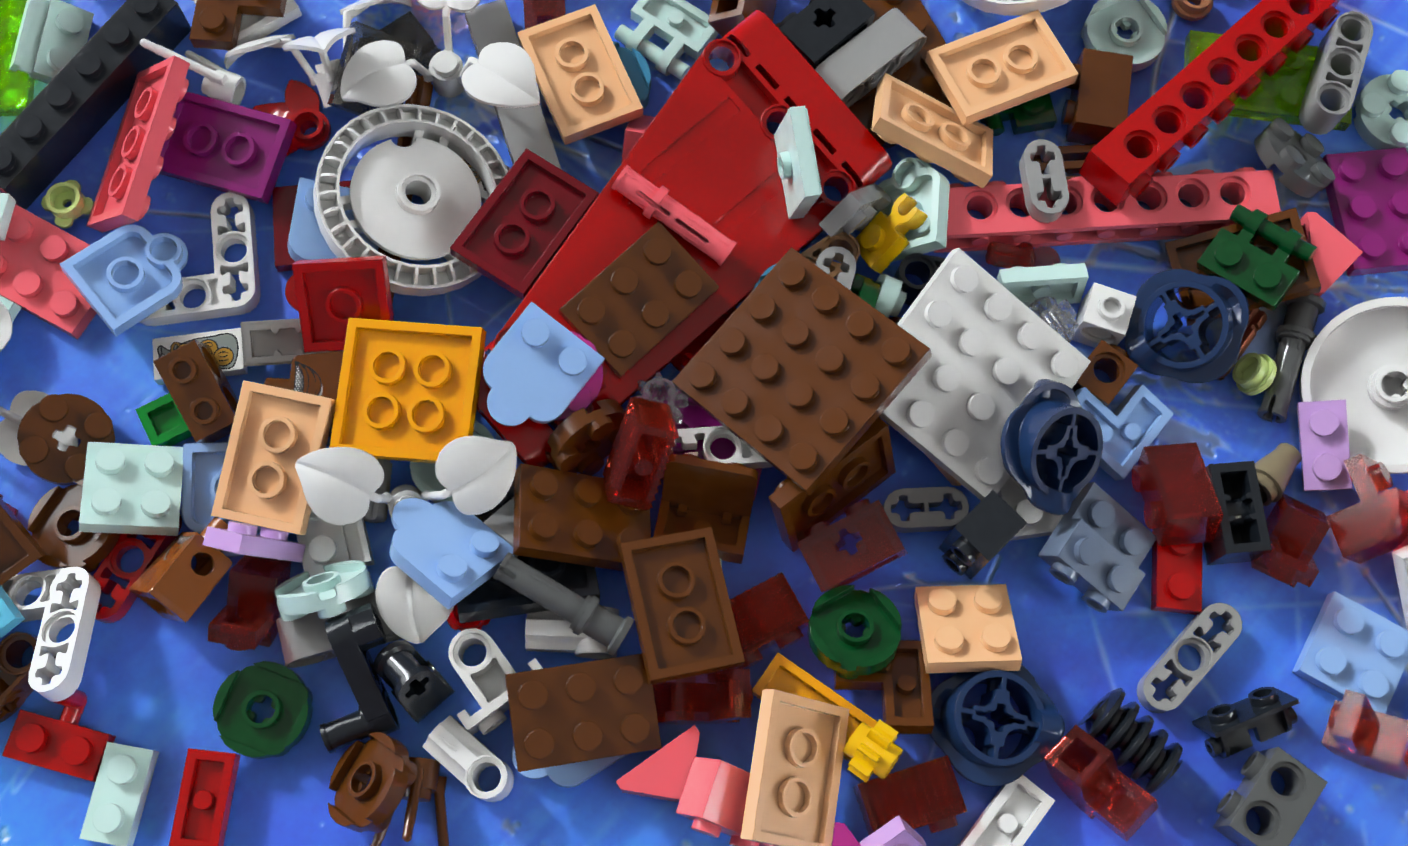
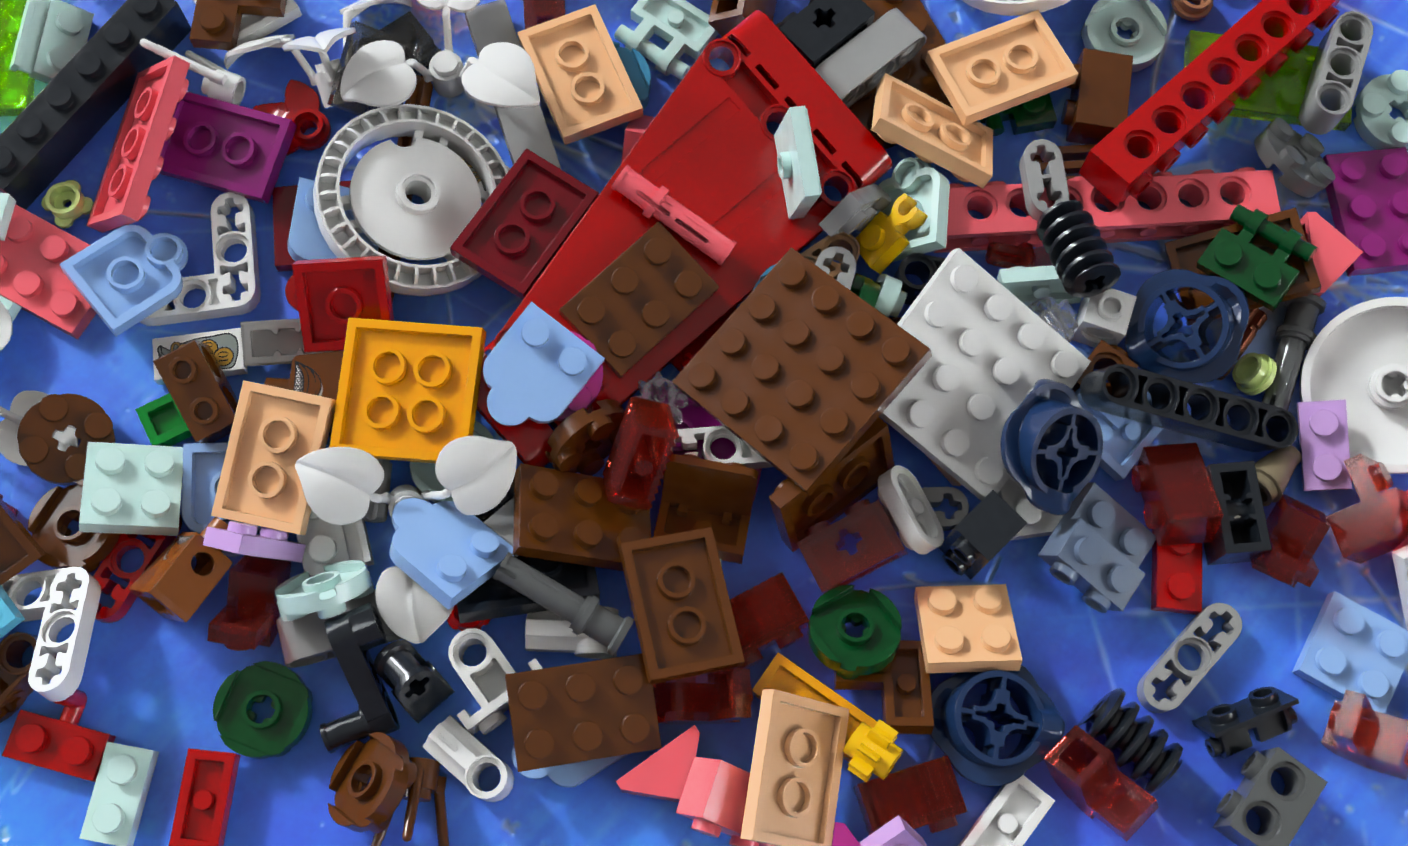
(910, 510): none -> white plate
(1077, 250): none -> black piece
(1207, 406): none -> black beam

